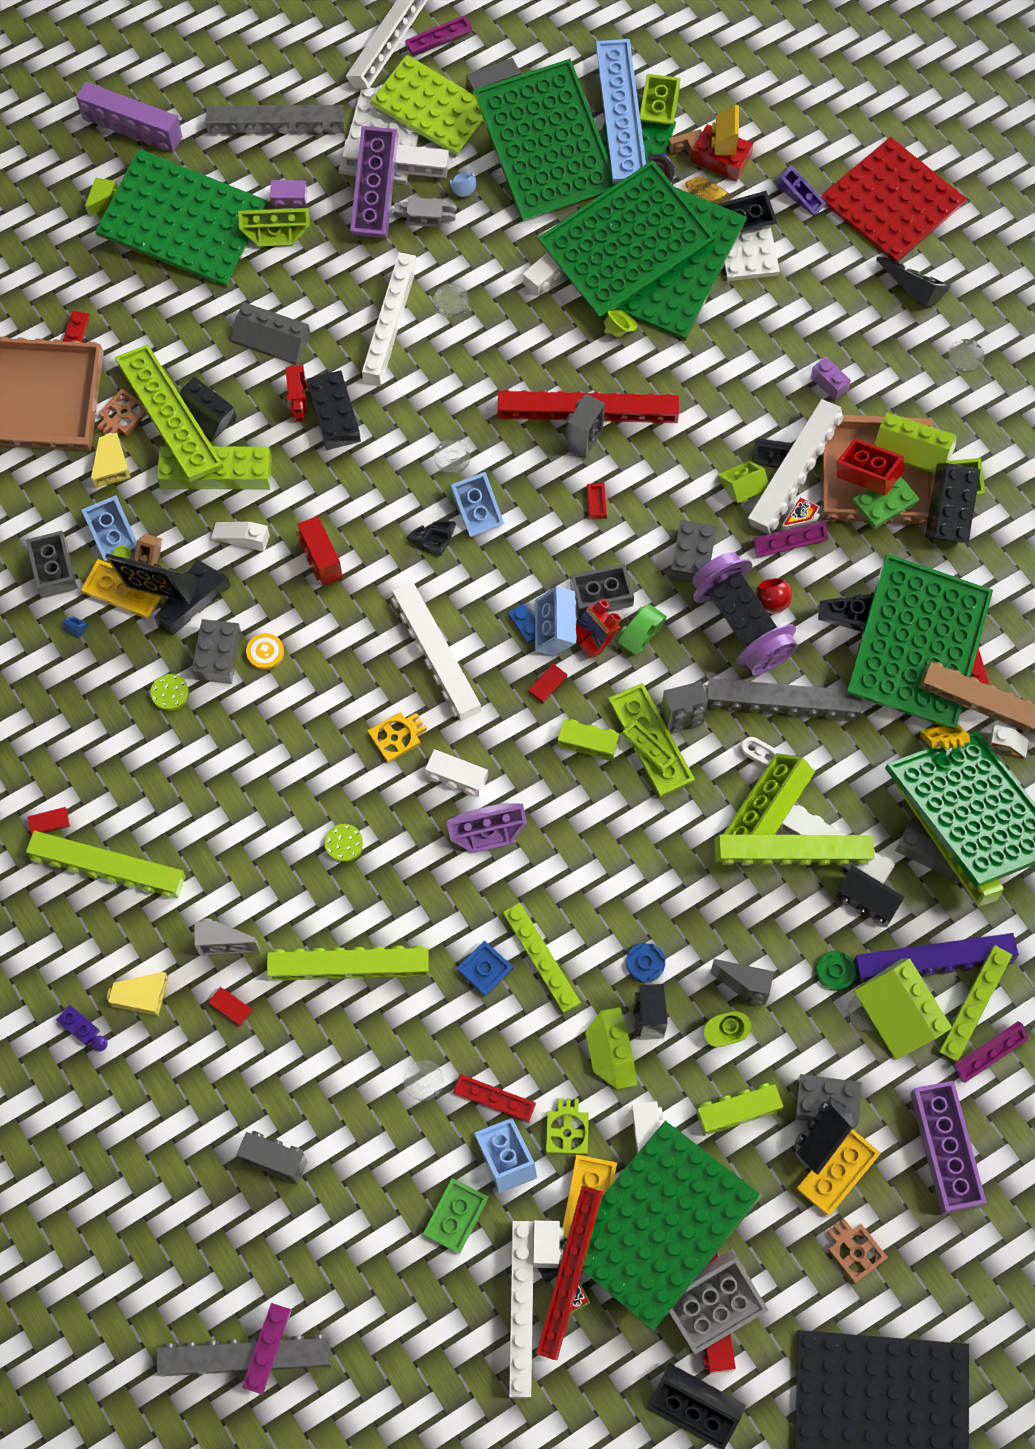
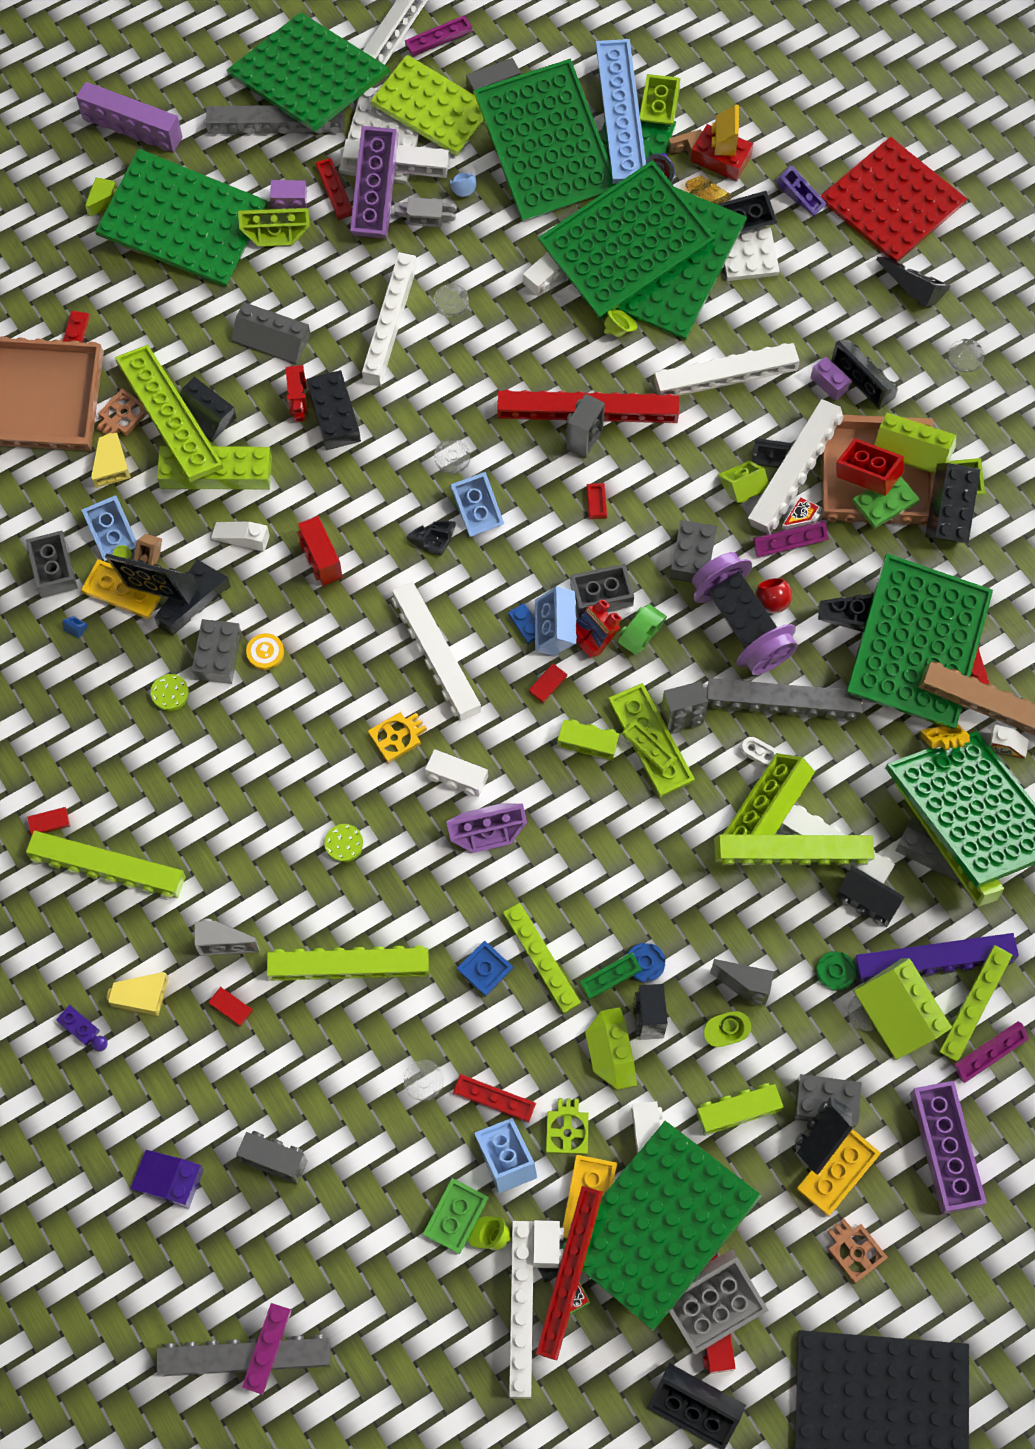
(167, 1178): none -> dark purple slope
(308, 71): none -> green plate
(334, 188): none -> red tile
(490, 1233): none -> lime piece
(611, 976): none -> green plate
(727, 370): none -> white brick
(863, 373): none -> black slope

